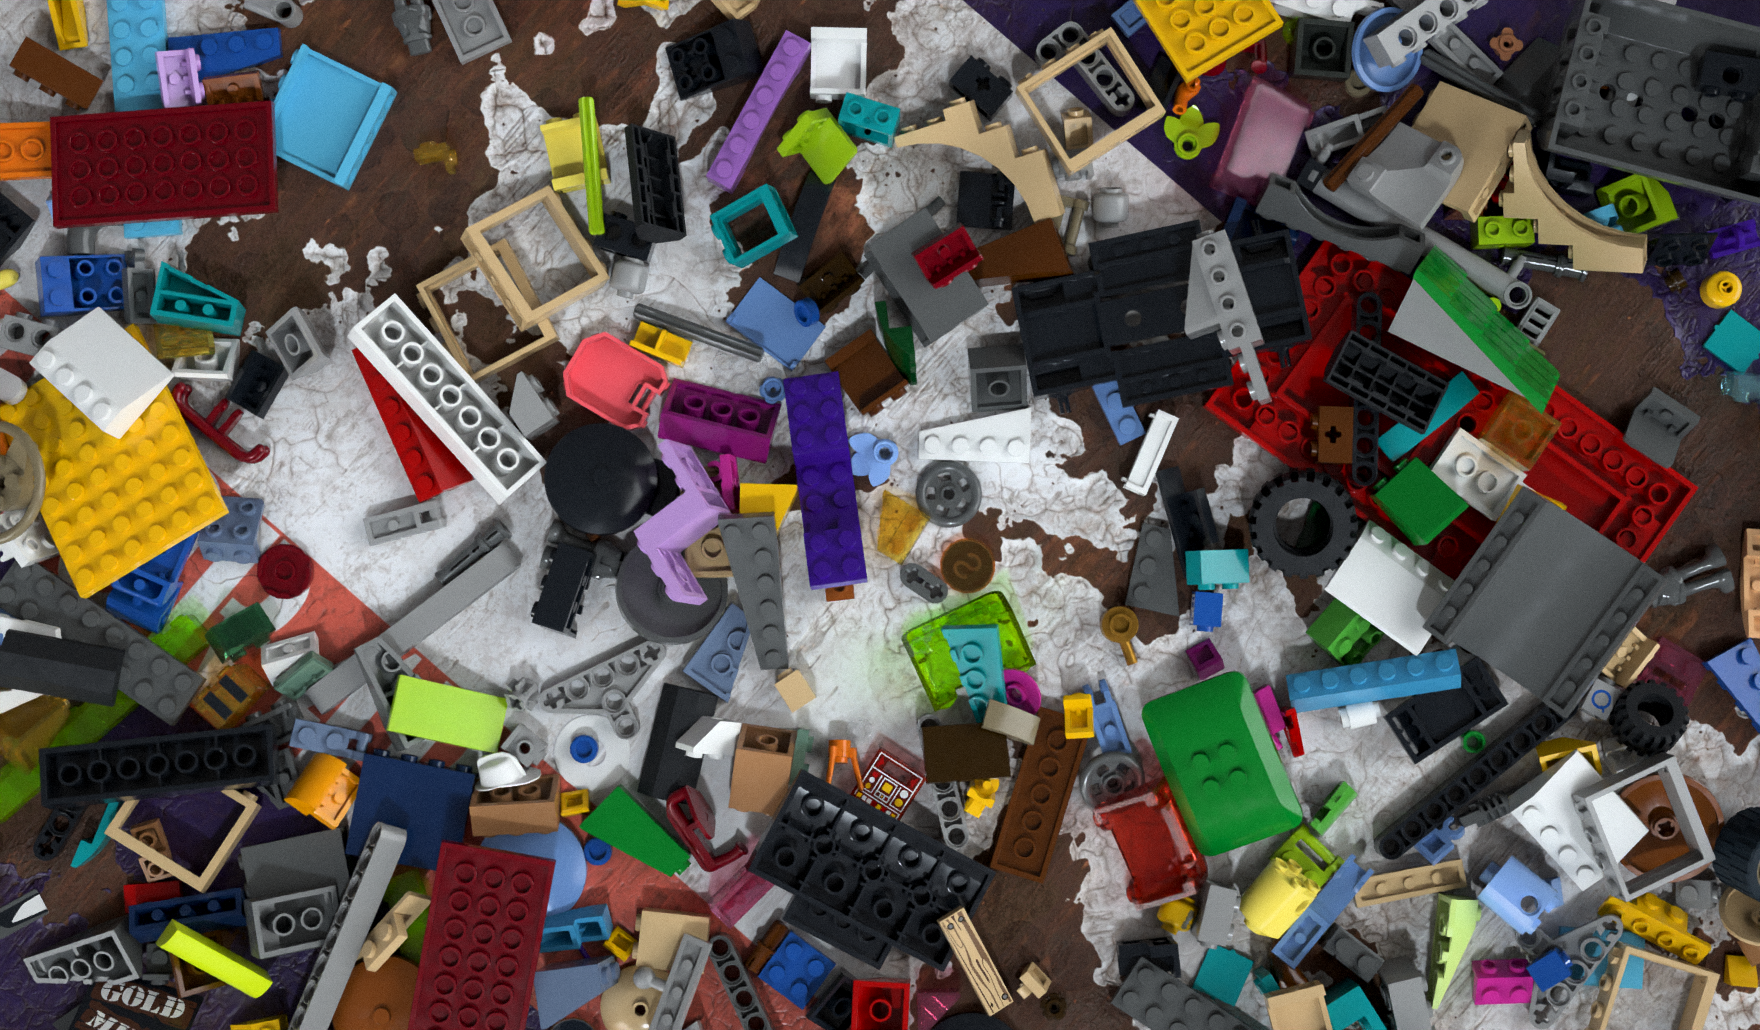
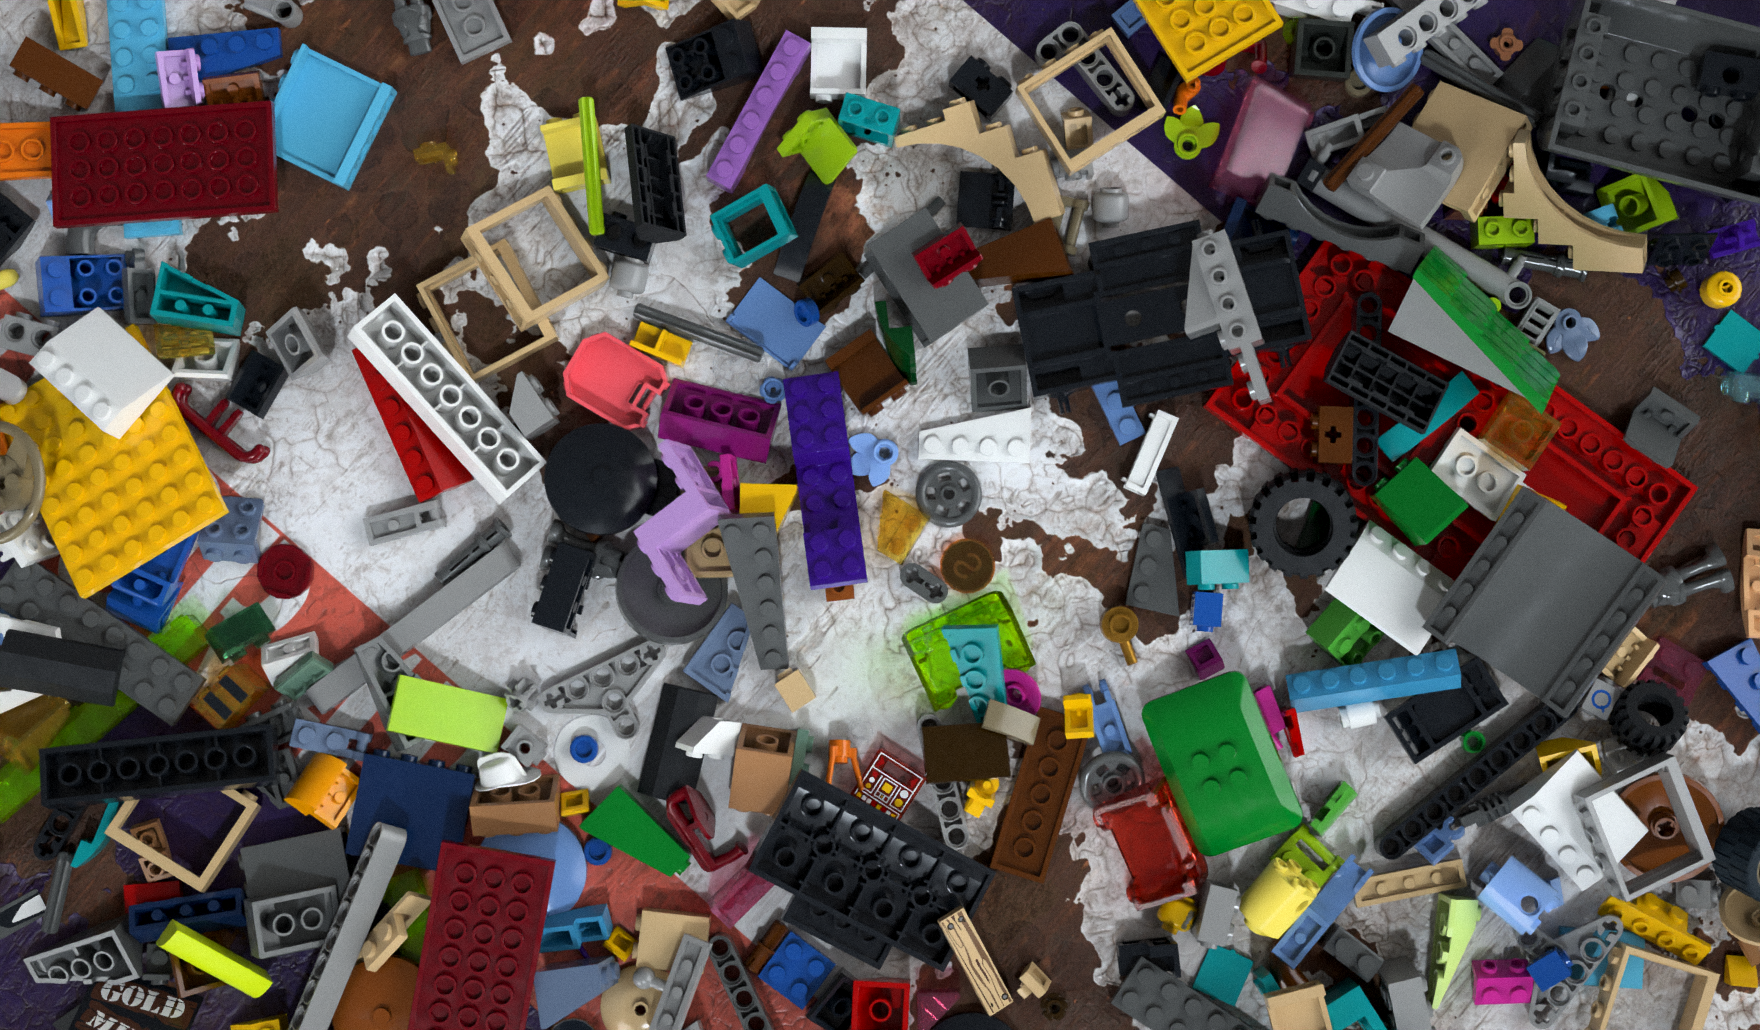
(57, 892): none -> dark grey axle
(1571, 339): none -> sand blue plate

